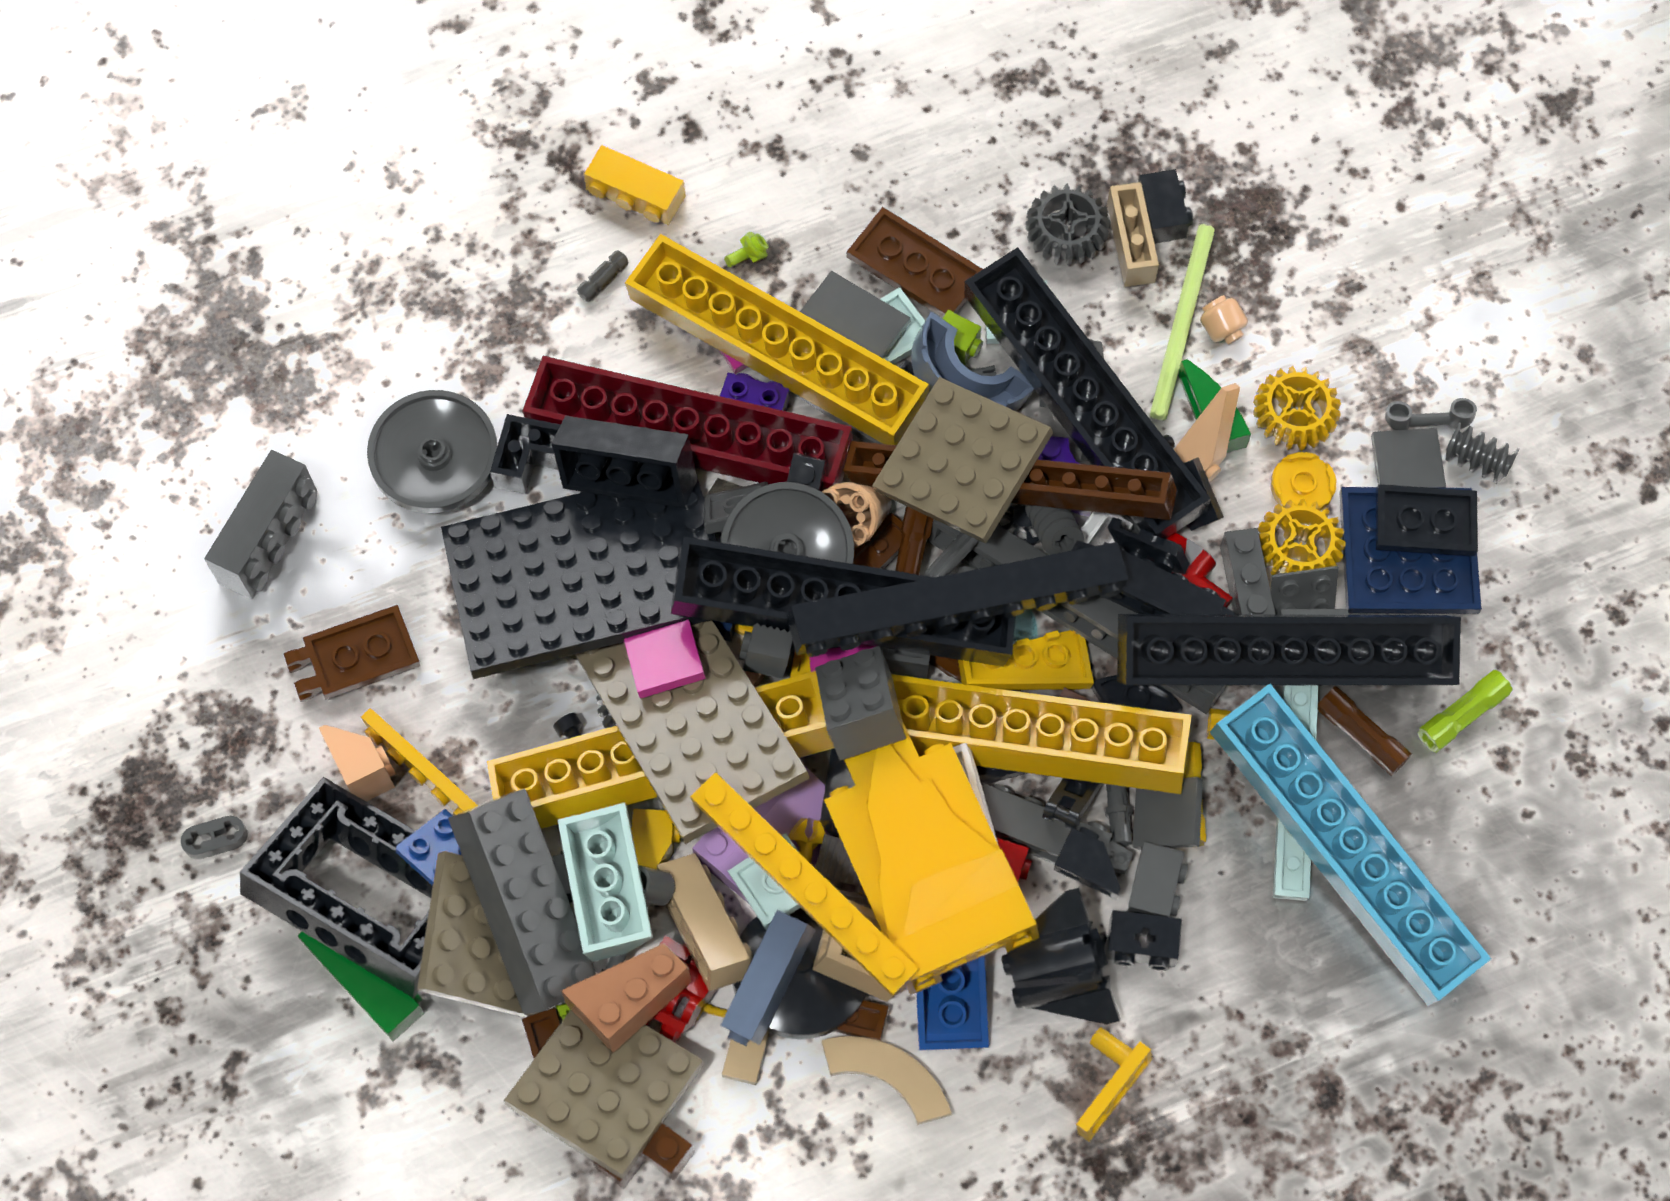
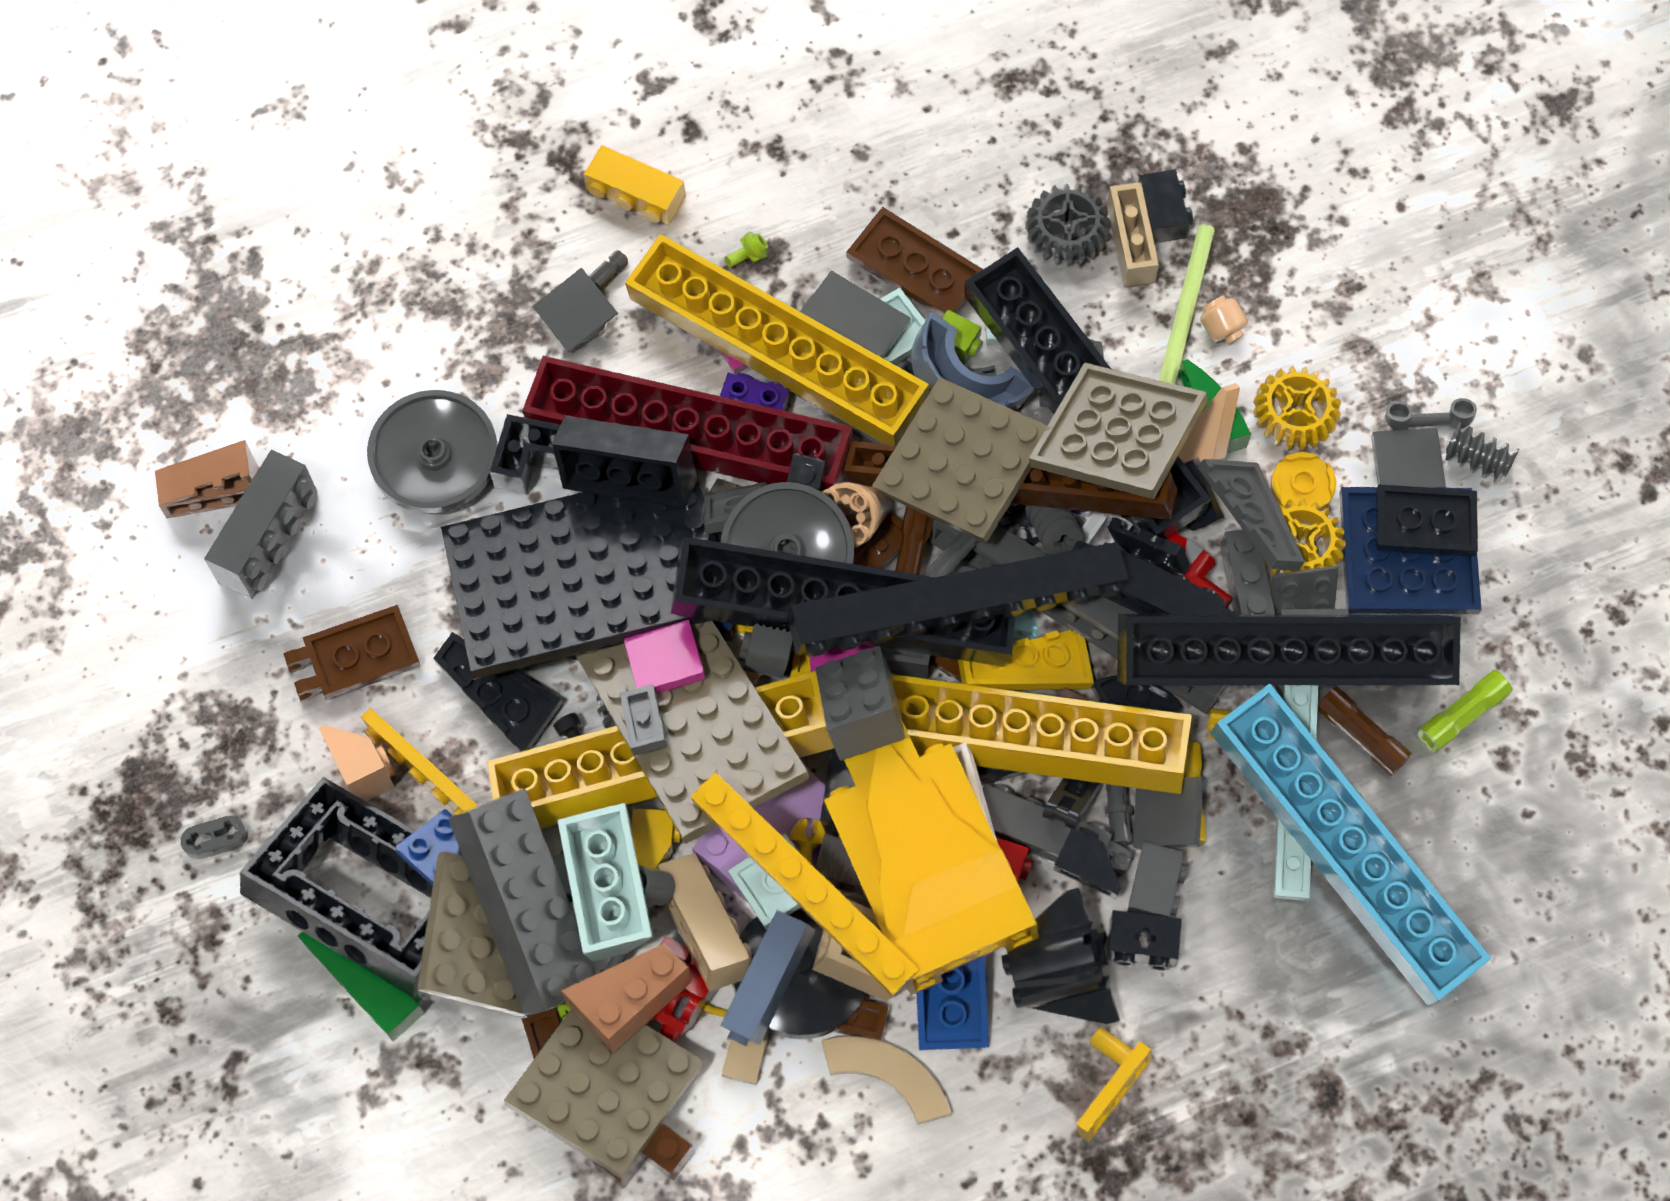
(206, 481): none -> nougat wedge
(507, 698): none -> black wing
(575, 310): none -> dark grey piece
(643, 720): none -> plate
(1118, 430): none -> dark tan plate
(1255, 509): none -> dark grey wing

